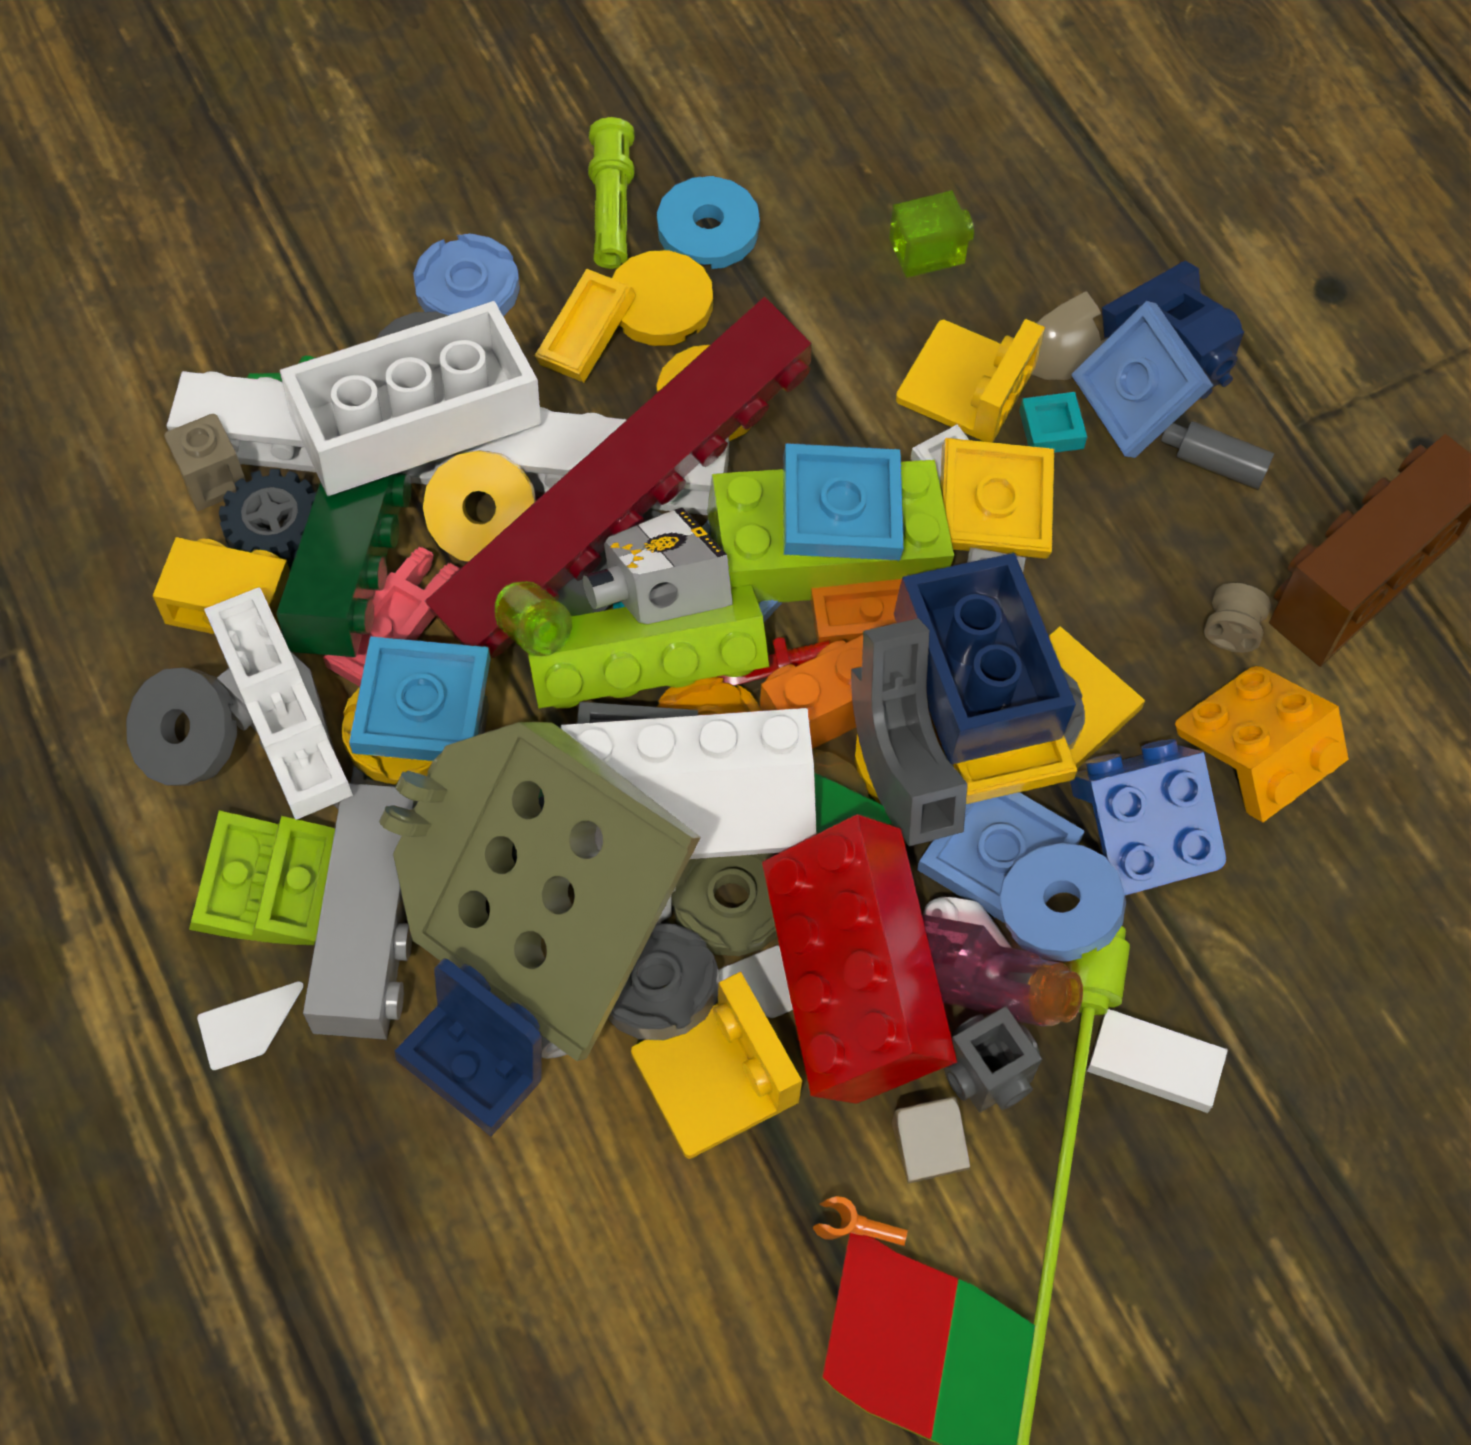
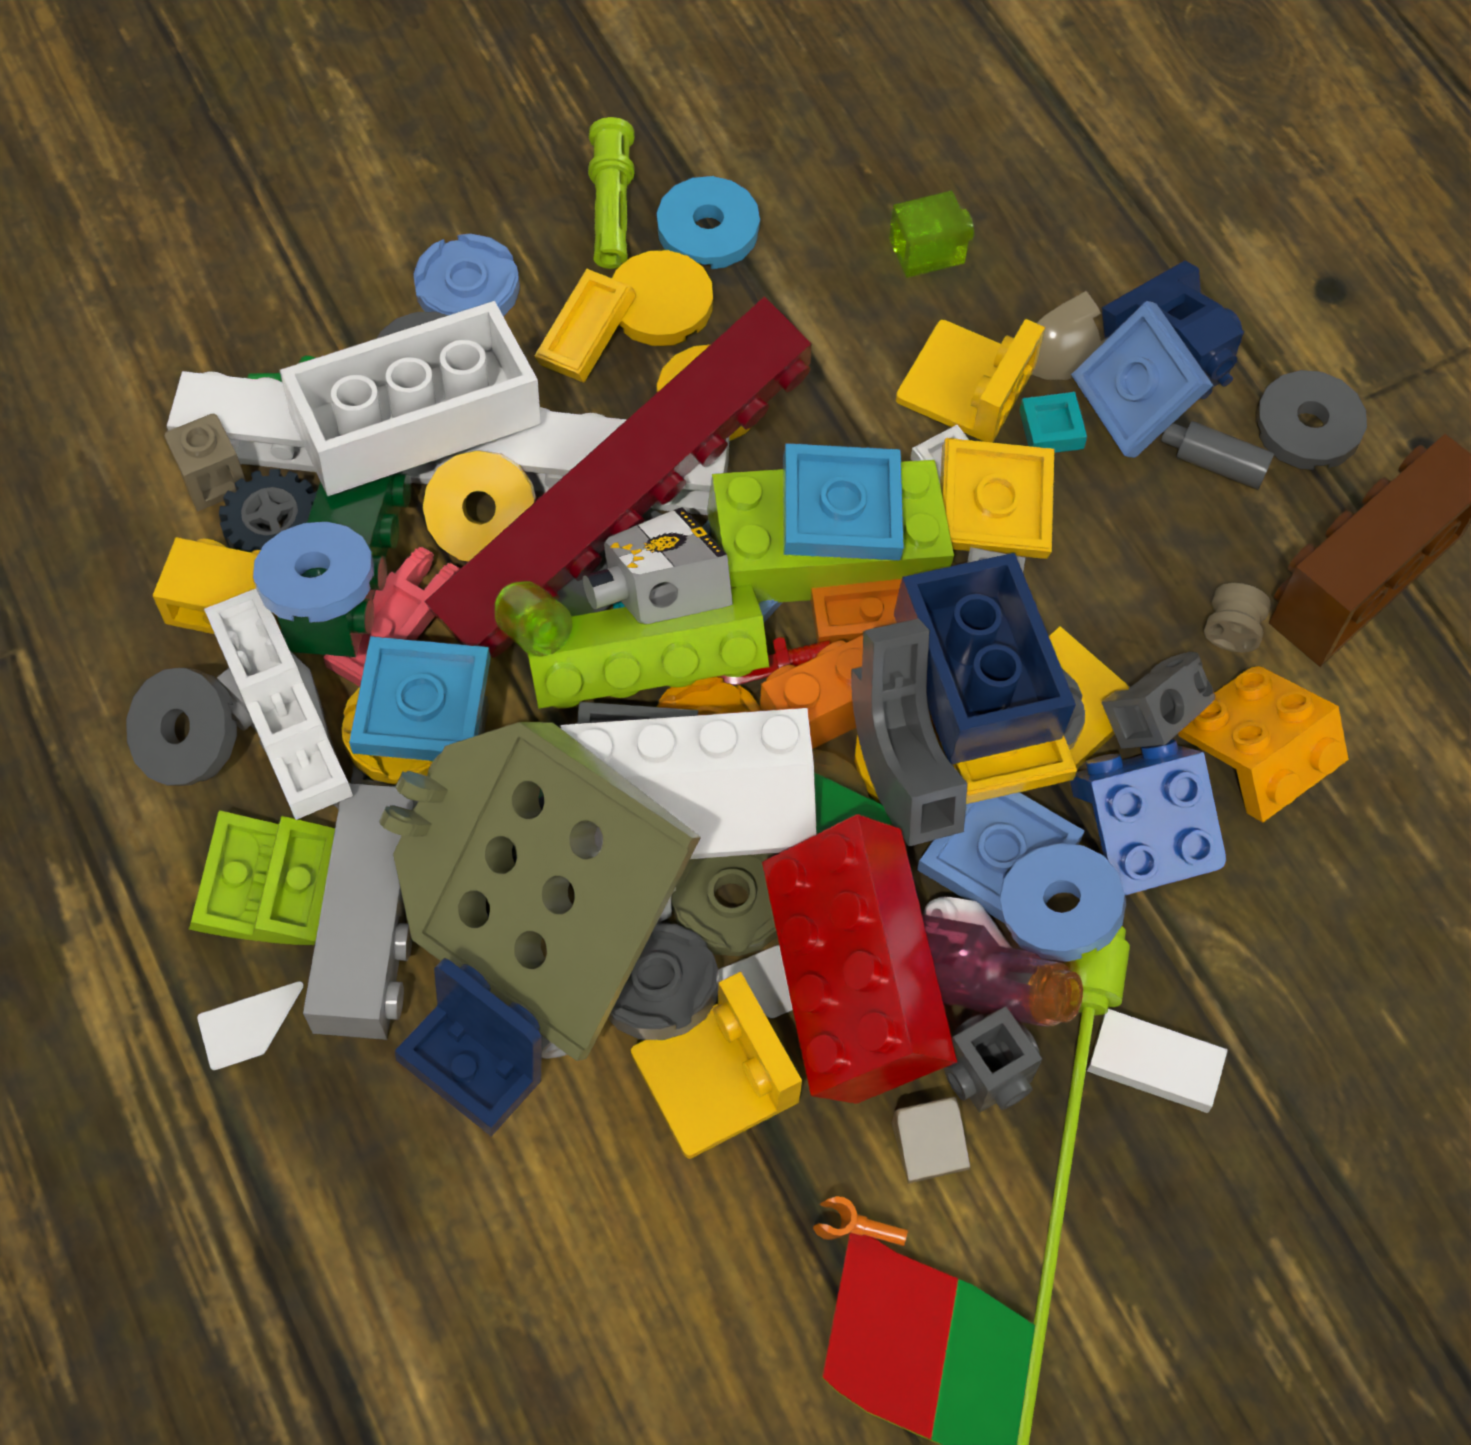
(307, 547): none -> medium blue tile
(1160, 702): none -> dark grey leg
(1317, 395): none -> dark grey tile

